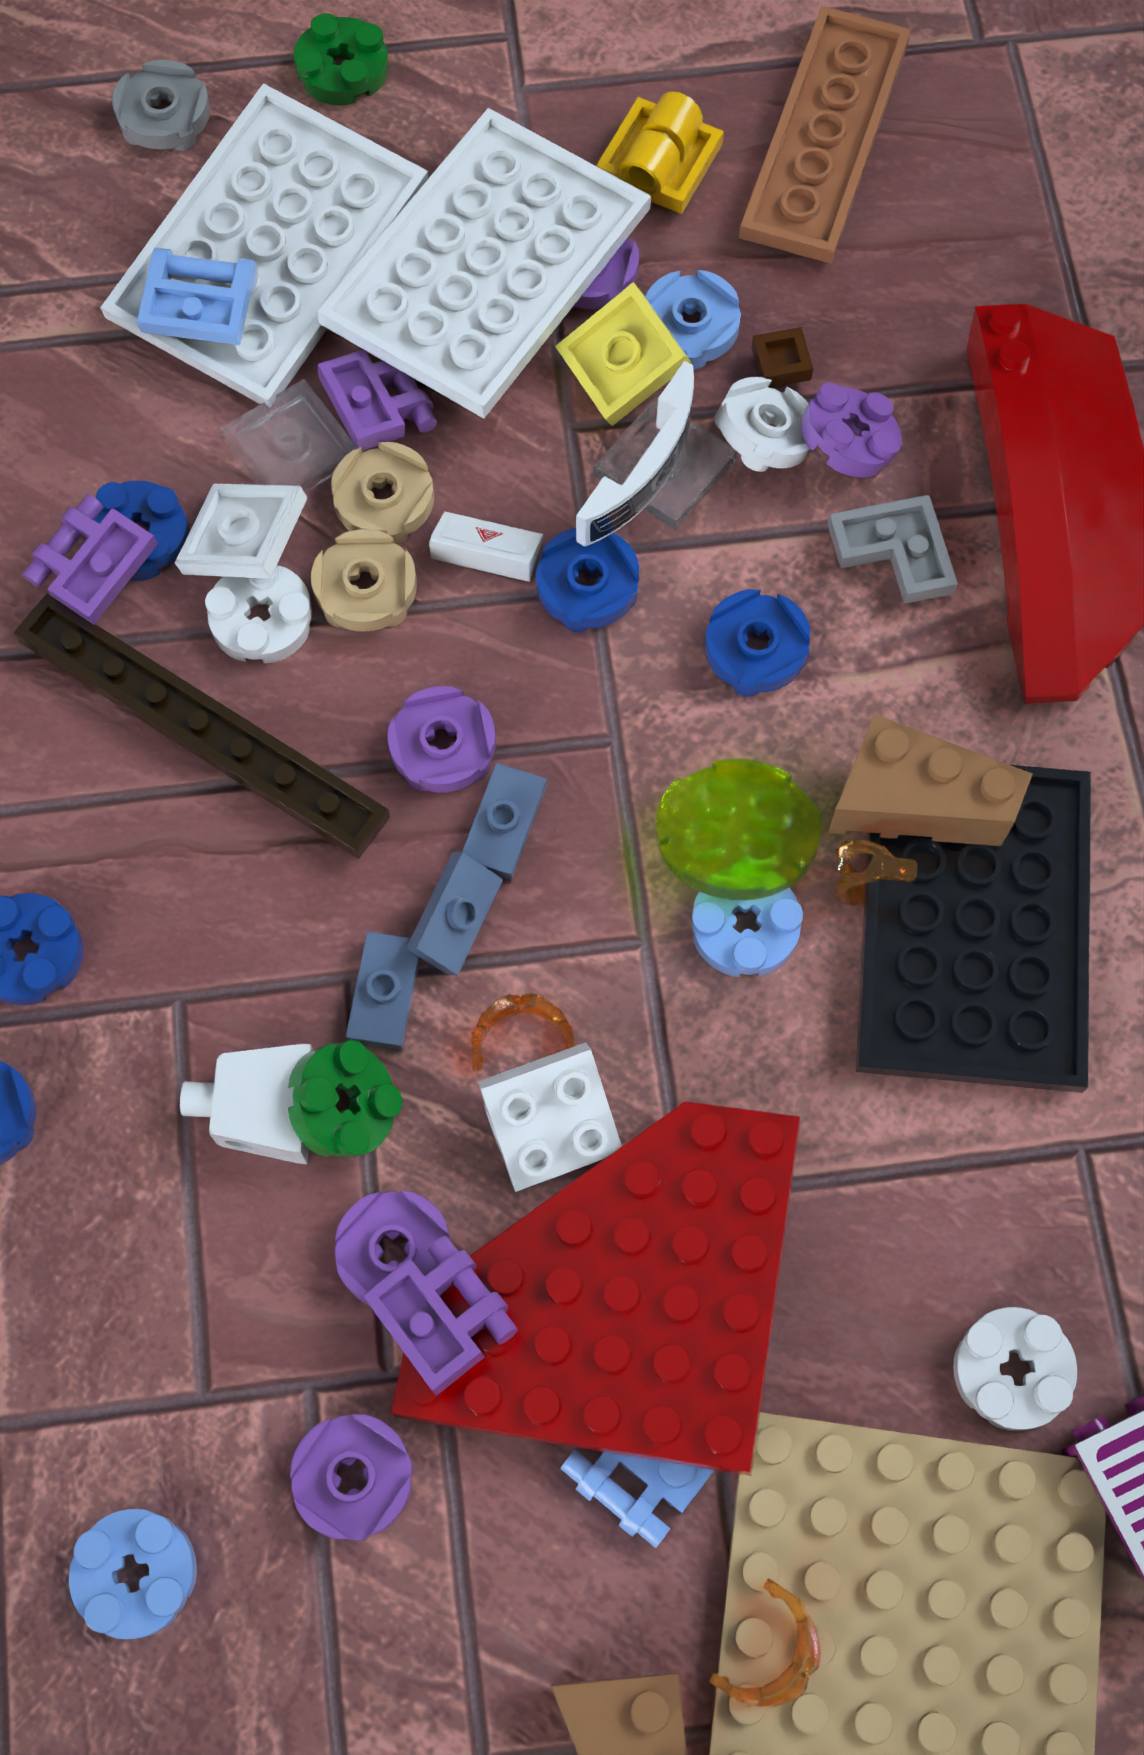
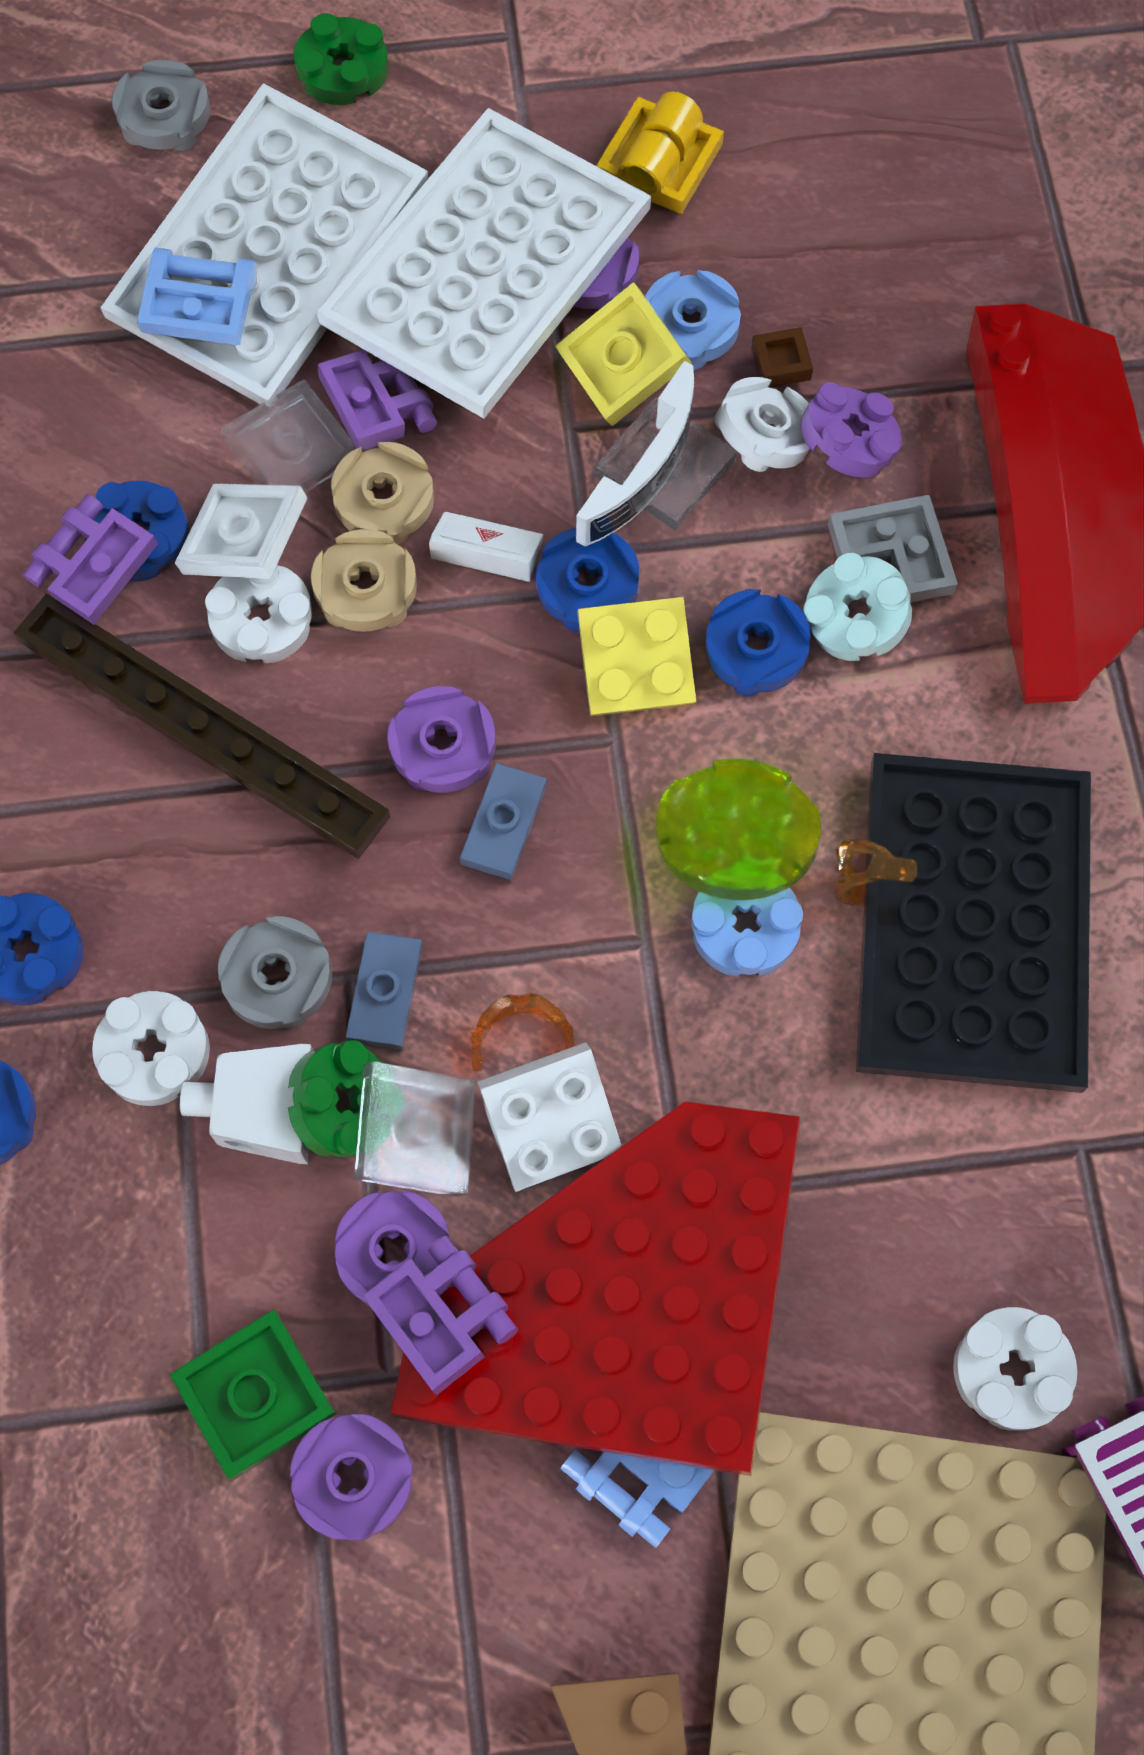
(102, 1553): light blue plate -> none
(131, 1022): none -> white plate
(252, 1395): none -> green plate
(286, 1002): none -> light grey plate
(415, 1129): none -> clear plate
(454, 913): sand blue plate -> none
(636, 656): none -> light yellow plate
(795, 1678): clear orange helmet -> none
(825, 135): nougat plate -> none
(850, 580): none -> light aqua plate
(928, 789): medium nougat wedge -> none

